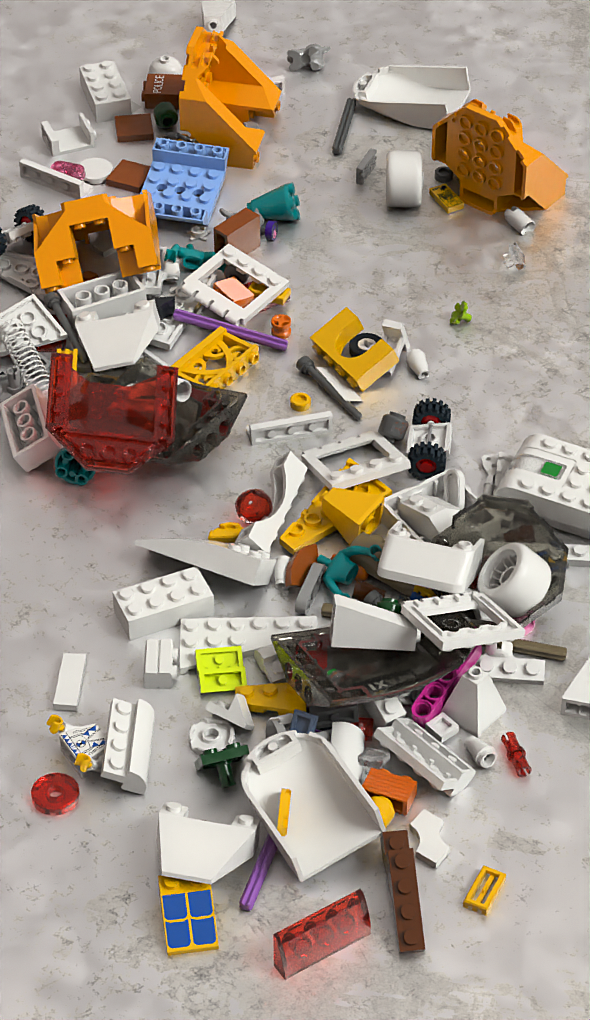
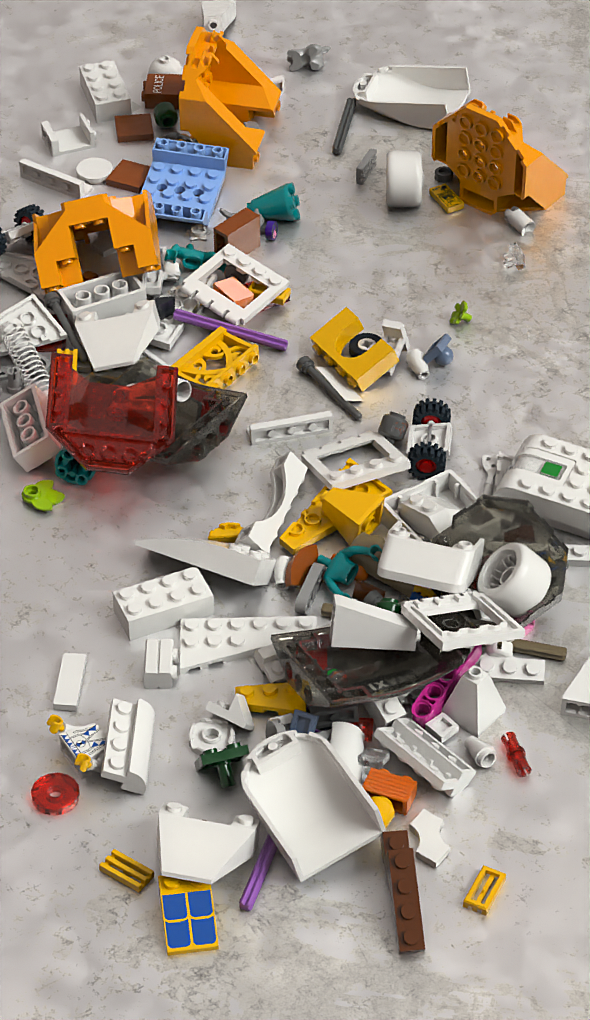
(42, 495): none -> lime plate
(71, 169): clear pink plate -> none
(129, 867): none -> yellow tile
(220, 669): neon yellow slope -> none
(259, 508): clear red helmet -> none
(281, 326): orange wheel -> none
(284, 811): yellow tile -> none
(300, 402): yellow tile -> none
(321, 934): clear red slope -> none
(440, 351): none -> sand blue tile
(454, 488): white tile -> none

